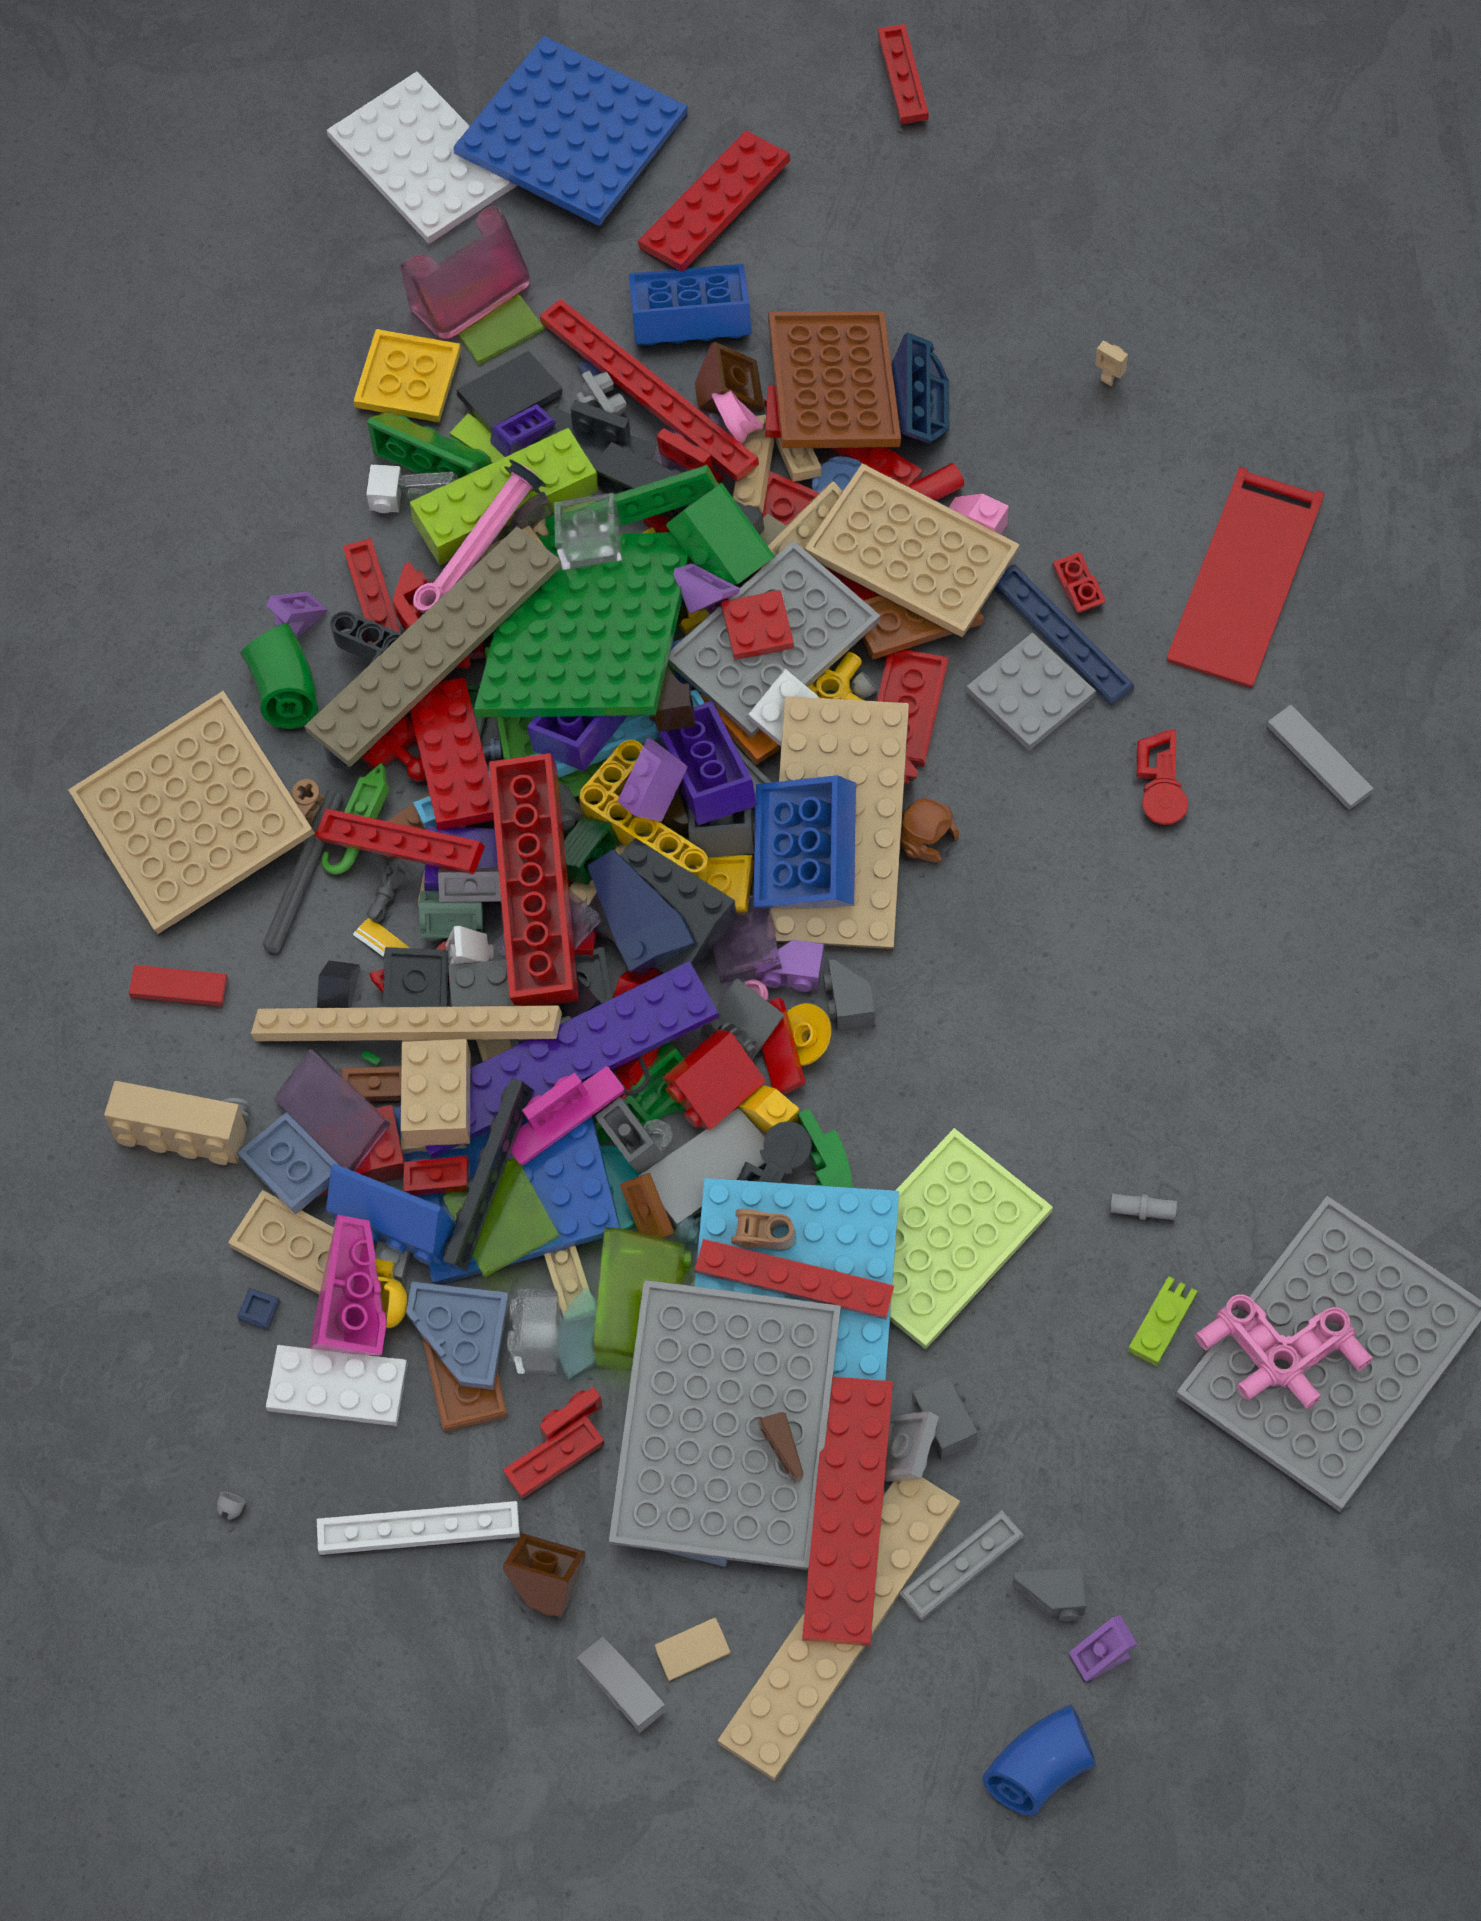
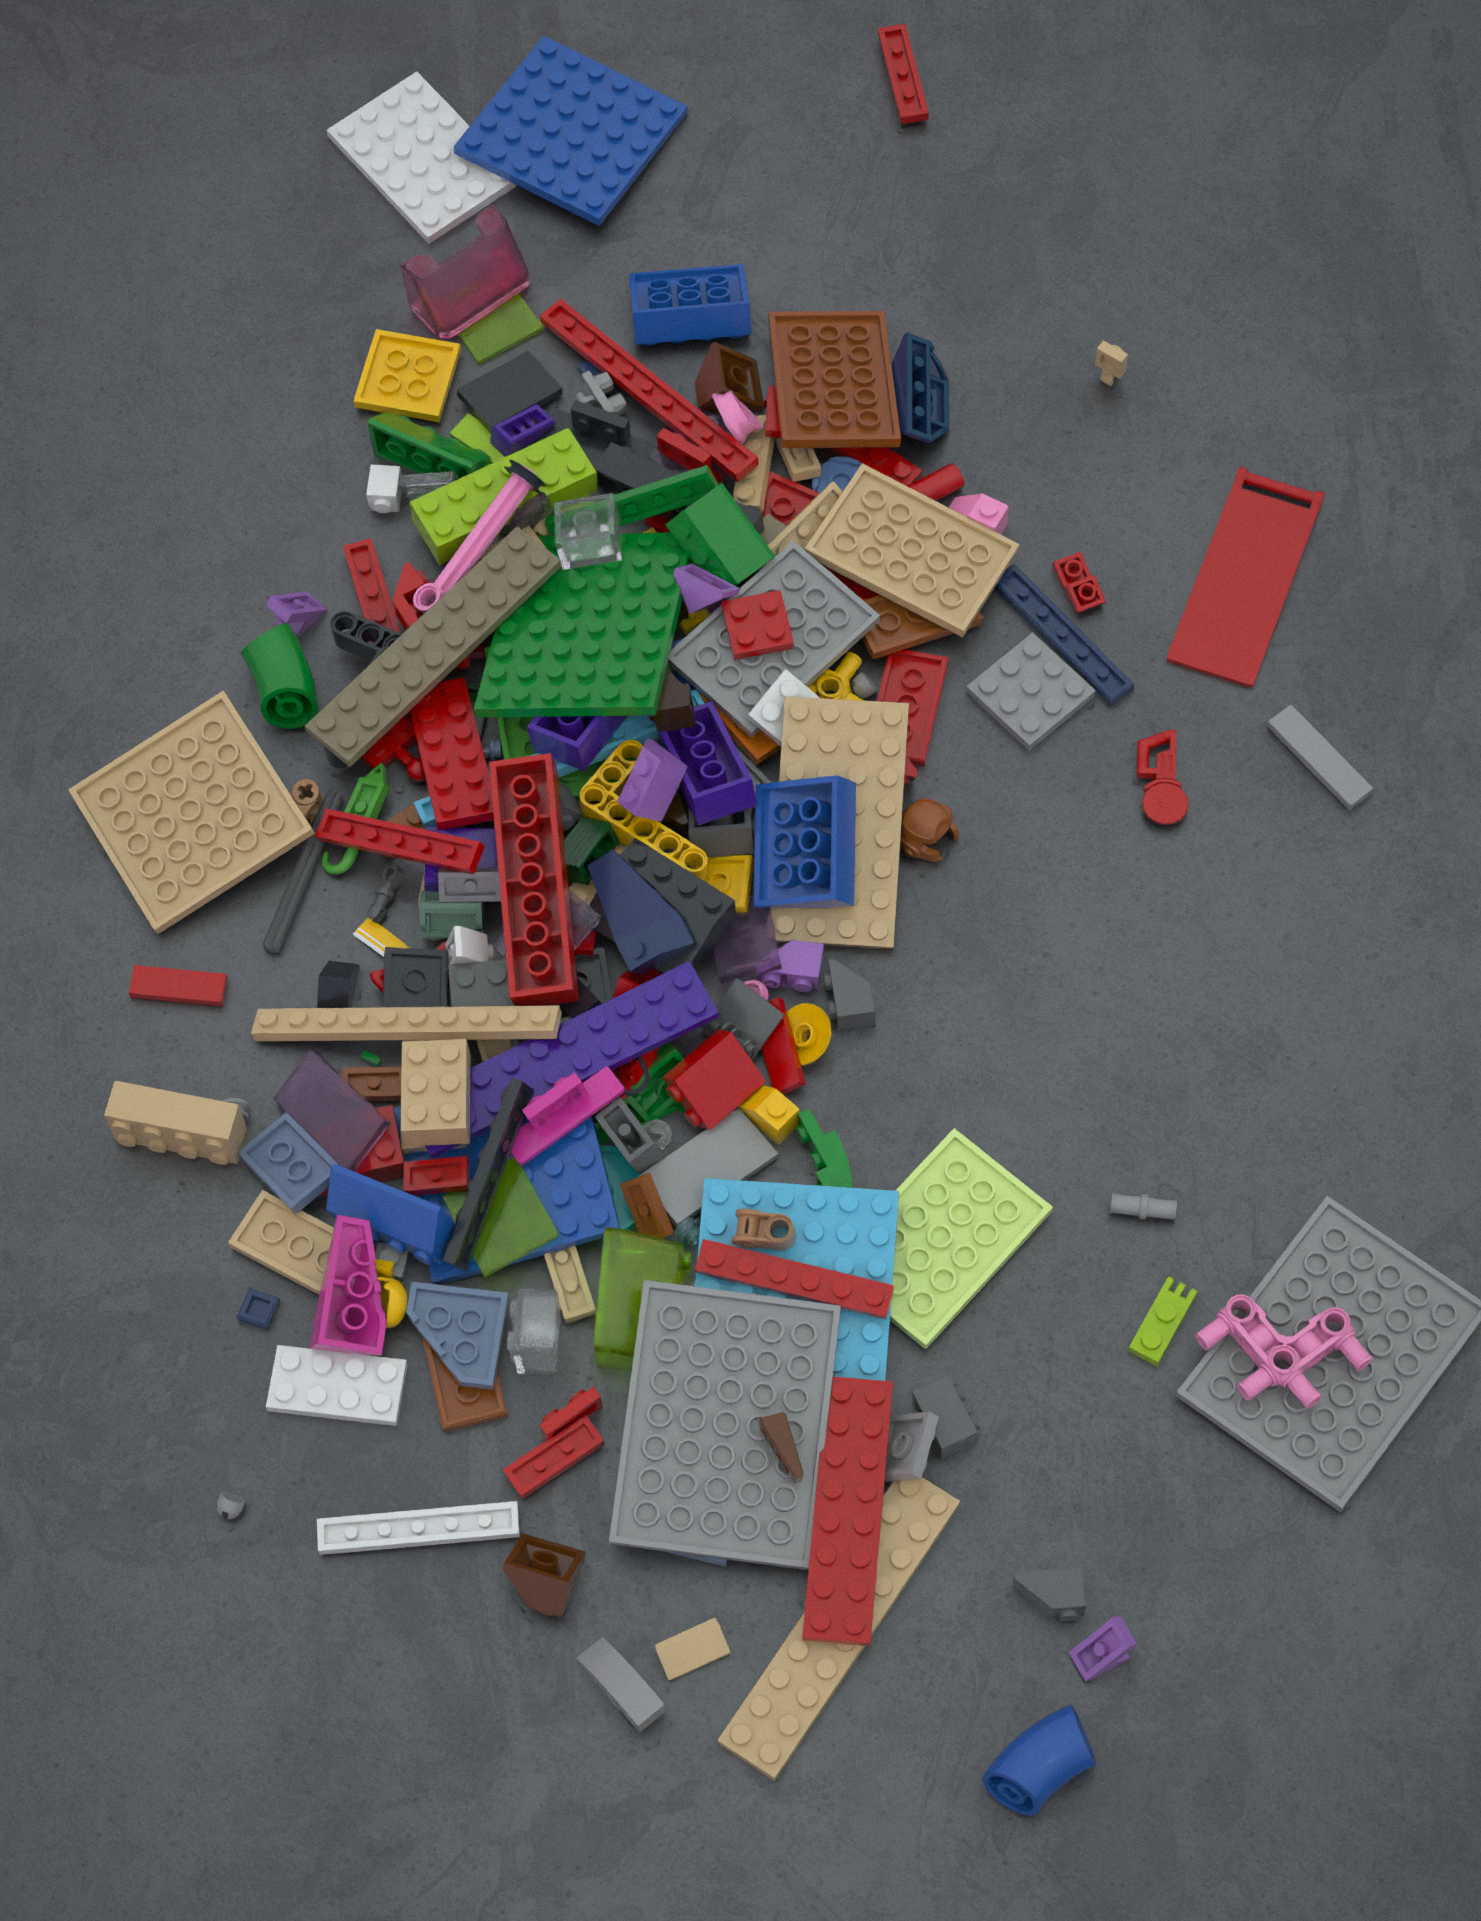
(576, 1334): clear light blue tile -> none
(714, 200): red plate -> none
(785, 1148): black piece -> none
(961, 1565): light grey tile -> none

